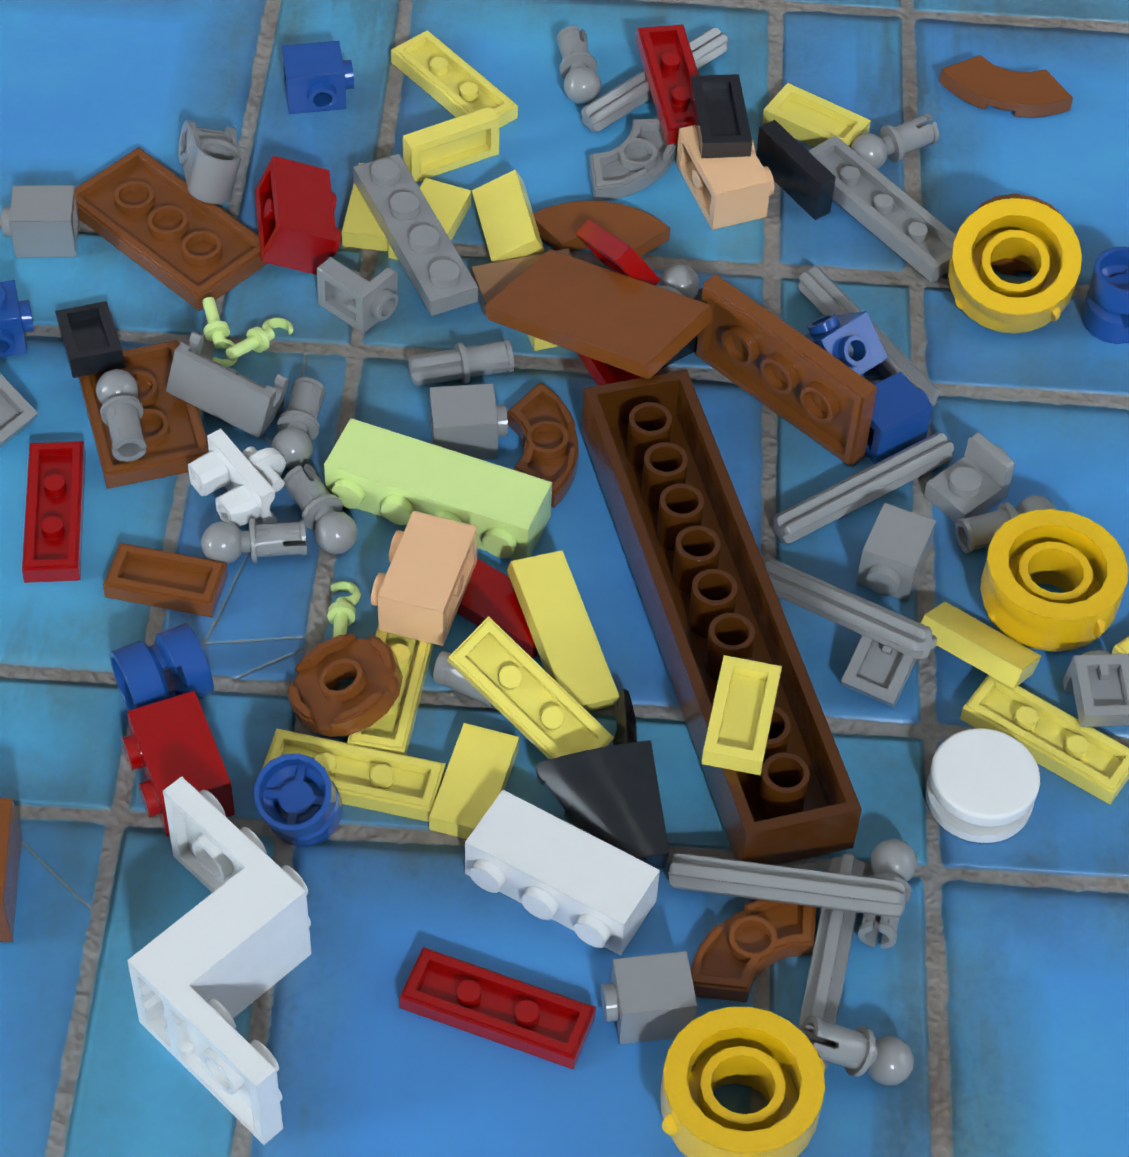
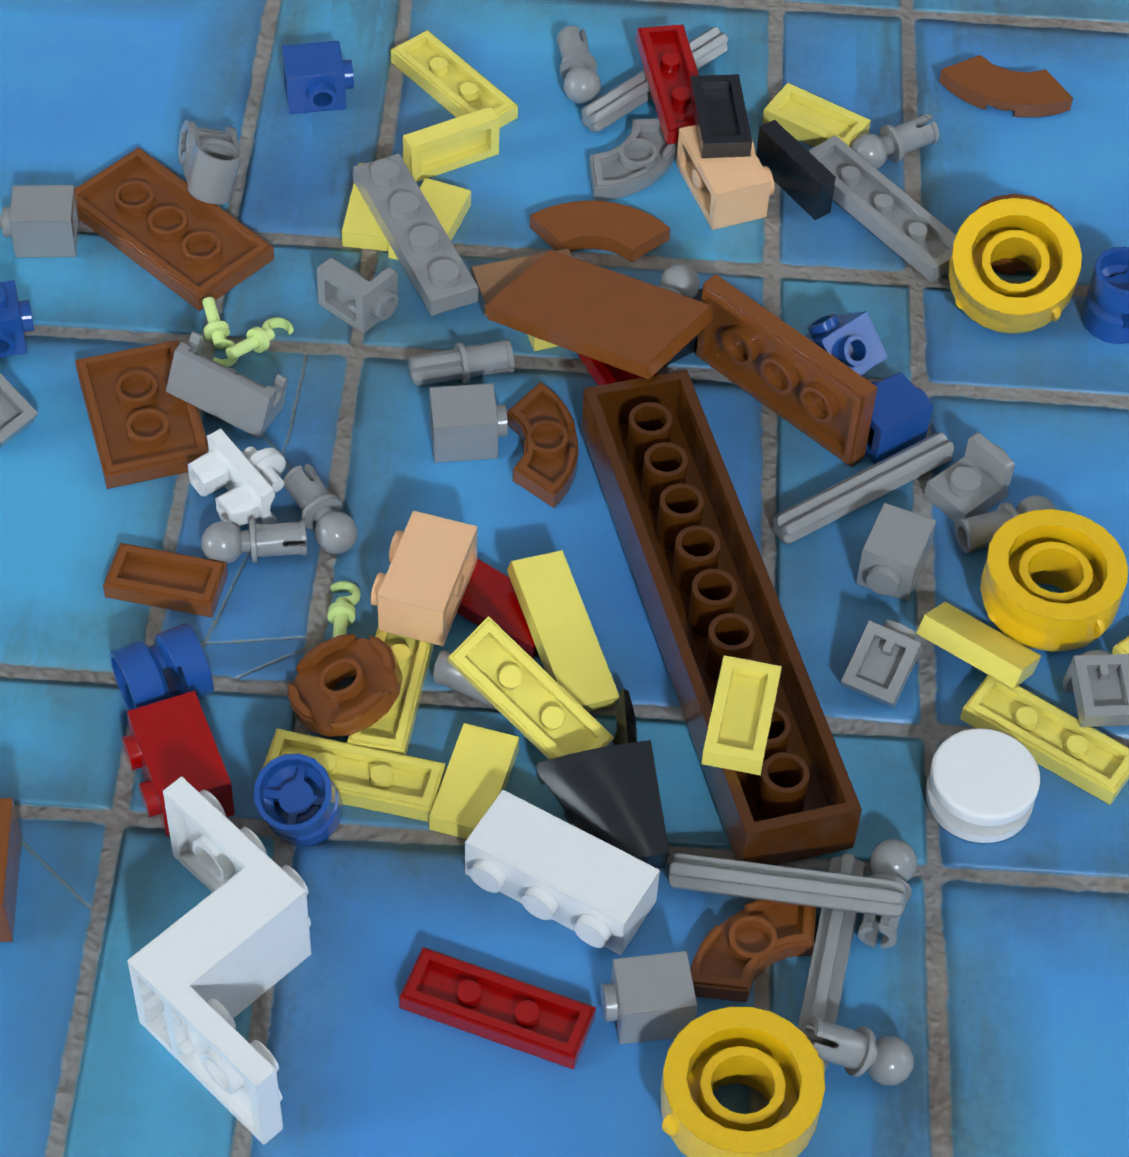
(54, 512): red tile -> none
(90, 339): black tile -> none
(122, 414): light grey pin -> none
(296, 215): red brick -> none
(299, 422): light grey pin -> none
(401, 474): yellowish green brick -> none
(507, 218): light yellow tile -> none
(615, 253): red tile -> none
(831, 299): light grey axle -> none
(851, 611): light grey axle -> none

